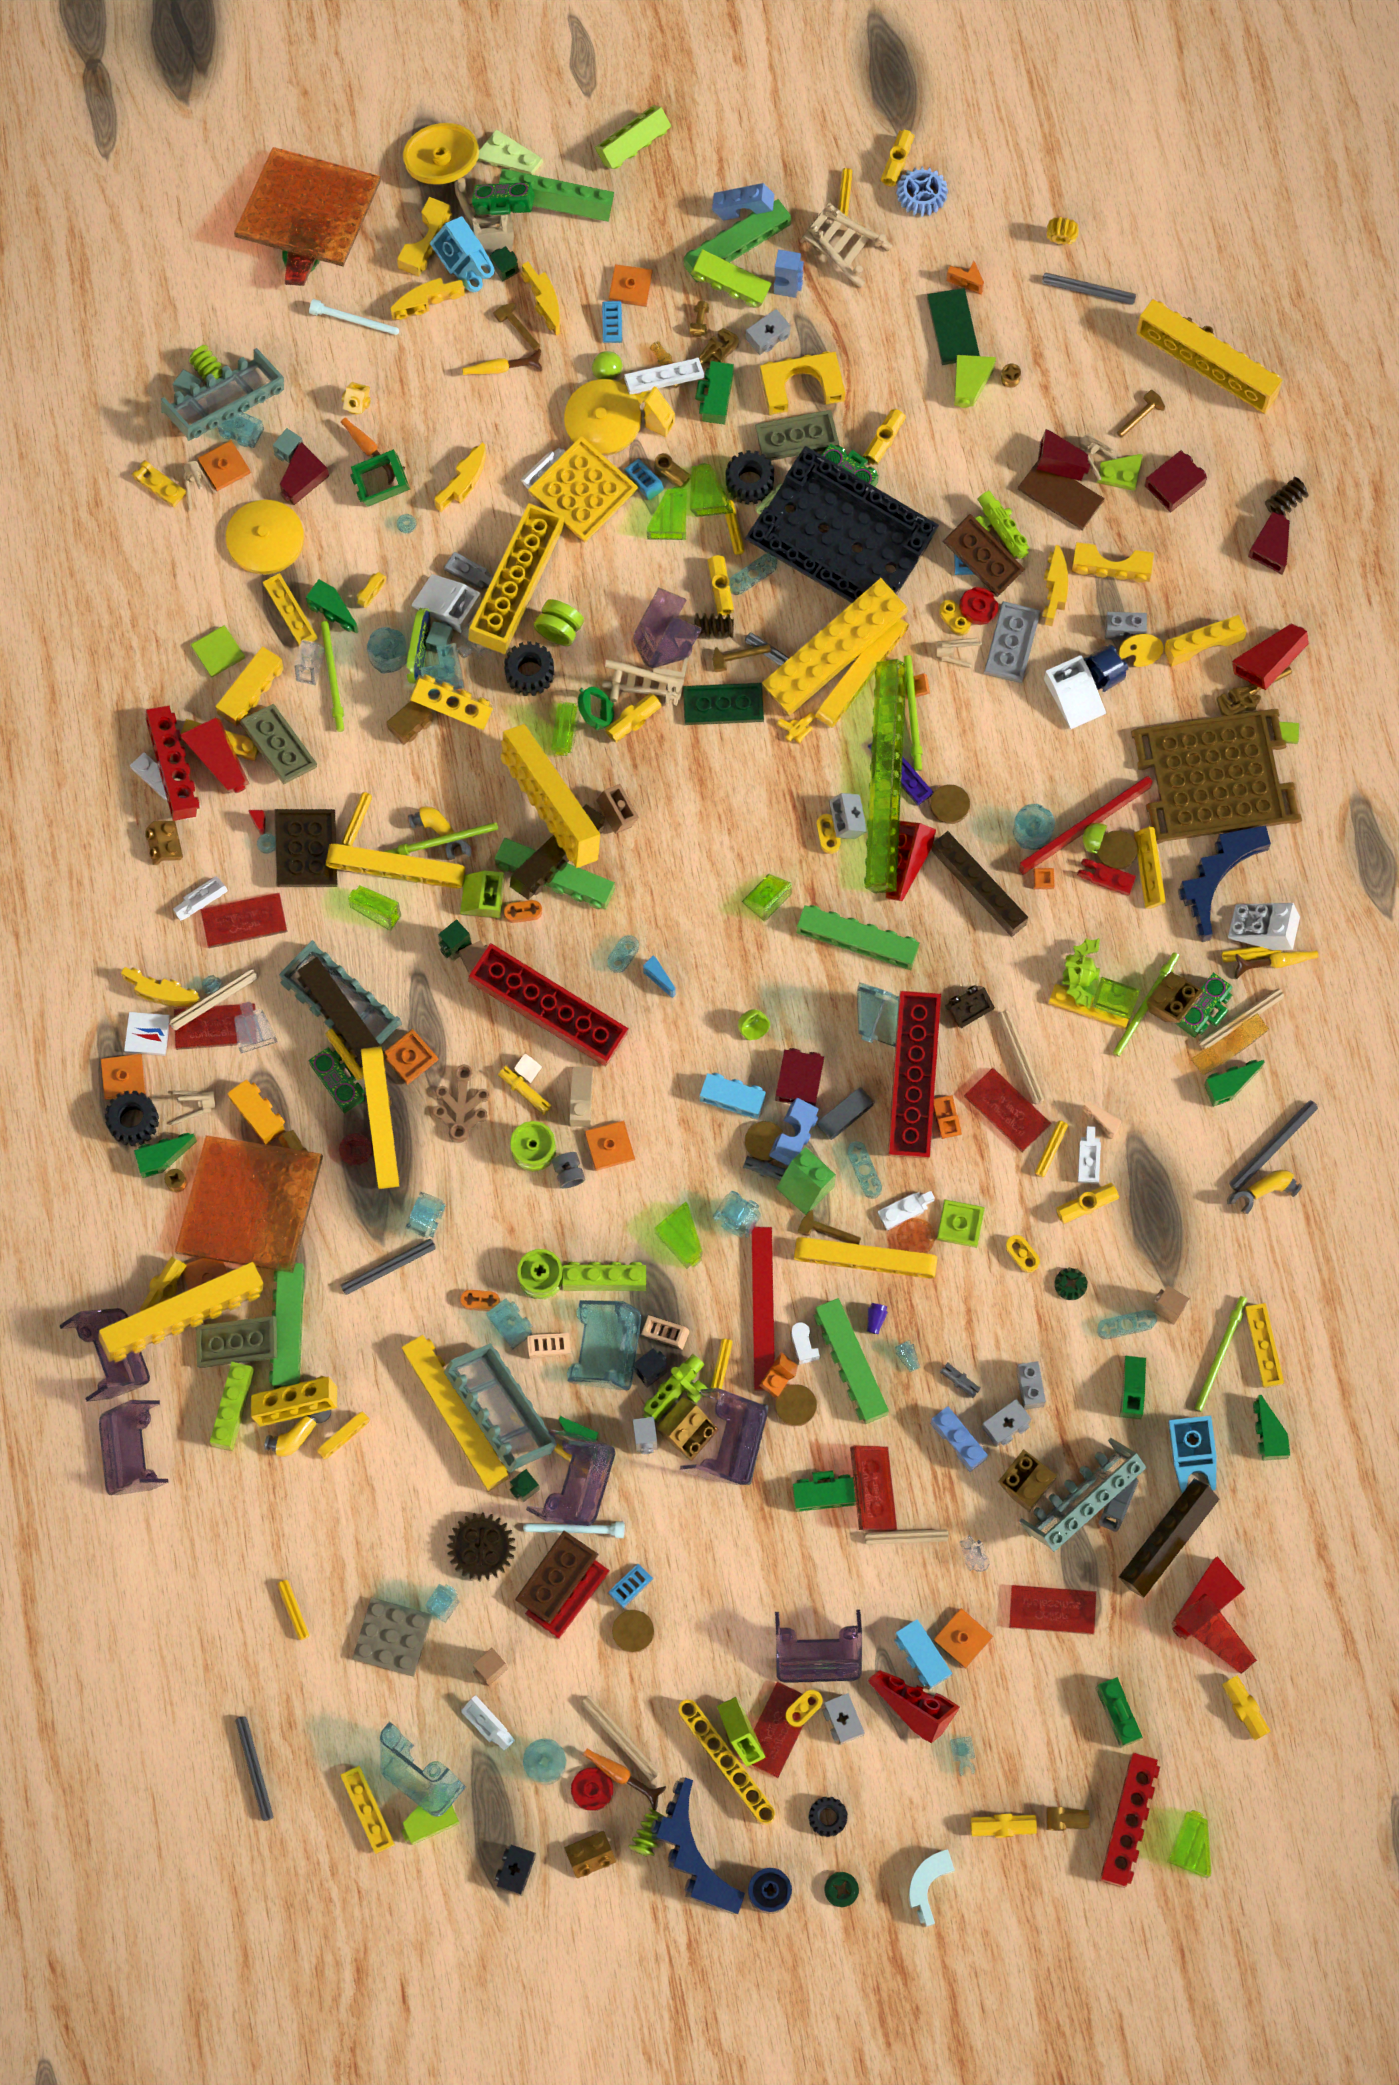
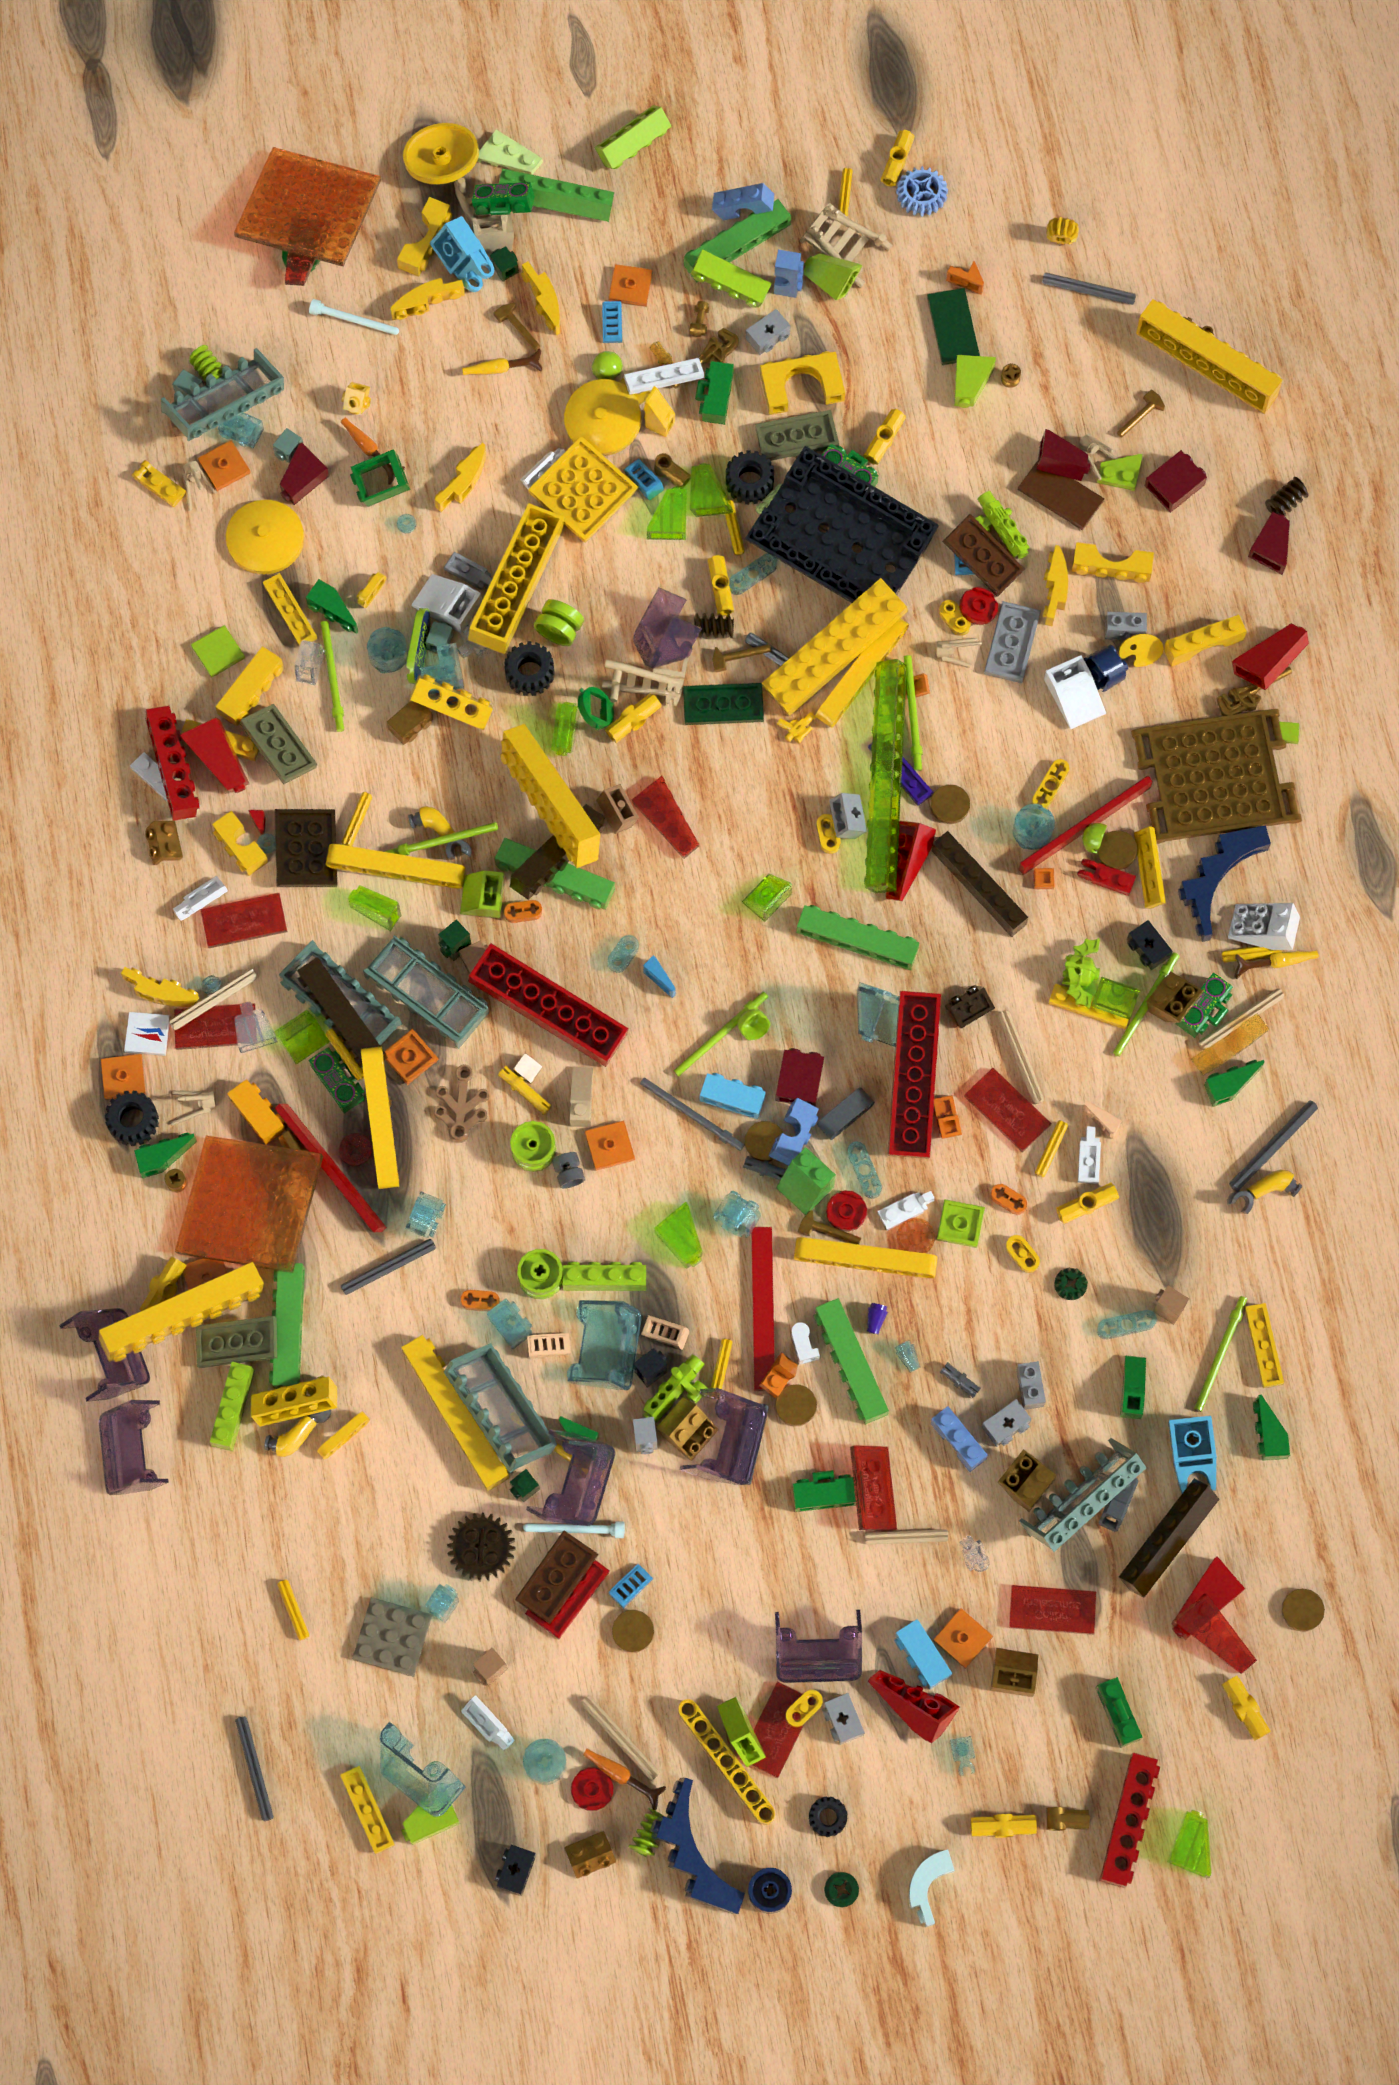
(248, 857): none -> yellow arch
(301, 1036): none -> clear neon green slope
(331, 1168): none -> red tile
(427, 990): none -> window
(665, 815): none -> clear red wing
(719, 1035): none -> lime bar
(724, 1135): none -> dark grey bar
(832, 274): none -> lime slope
(846, 1211): none -> red tile
(1011, 1195): none -> orange beam
(1014, 1672): none -> pearl gold slope
(1052, 770): none -> yellow beam
(1148, 935): none -> black brick
(1303, 1610): none -> pearl gold tile

